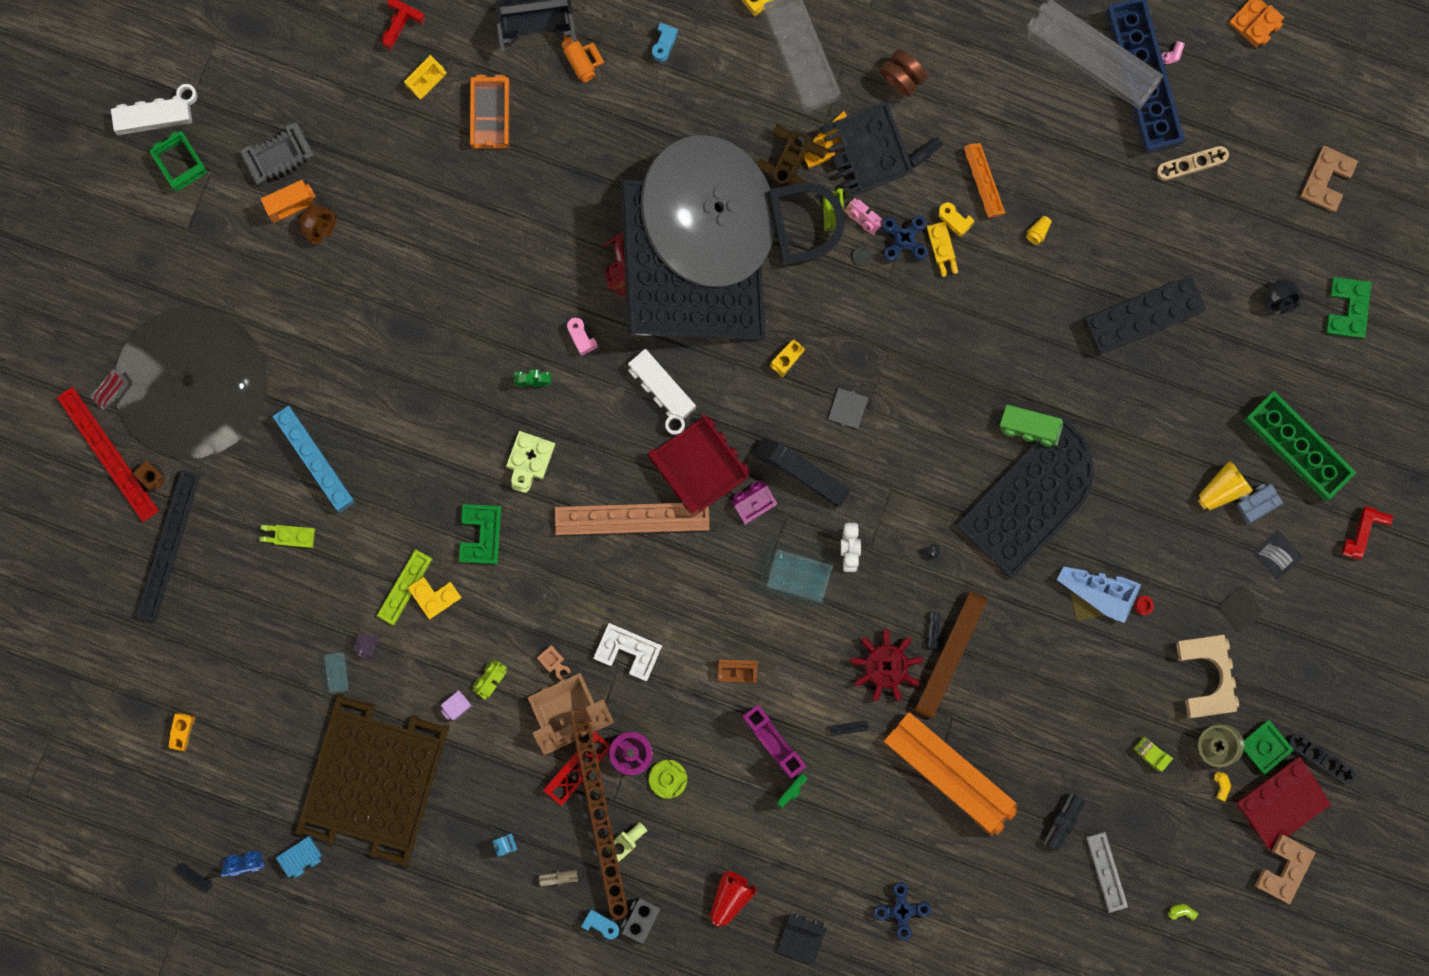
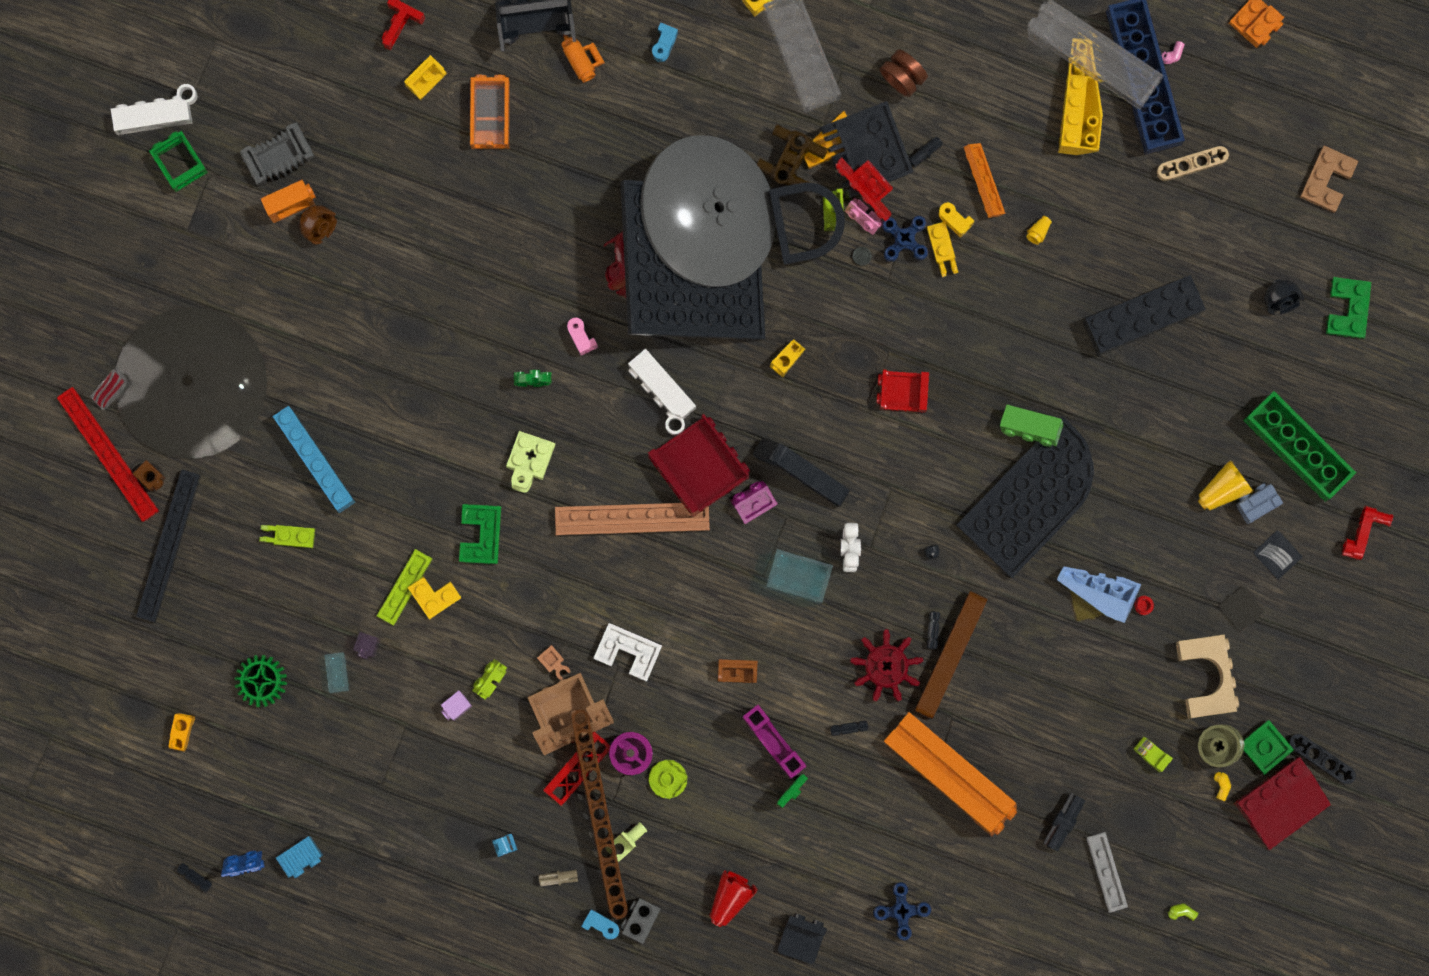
(261, 672): none -> green gear
(372, 780): dark brown plate -> none
(848, 408): dark grey piece -> none
(869, 184): none -> red bracket
(903, 391): none -> red panel
(1080, 114): none -> yellow wedge
(1298, 861): medium nougat plate -> none

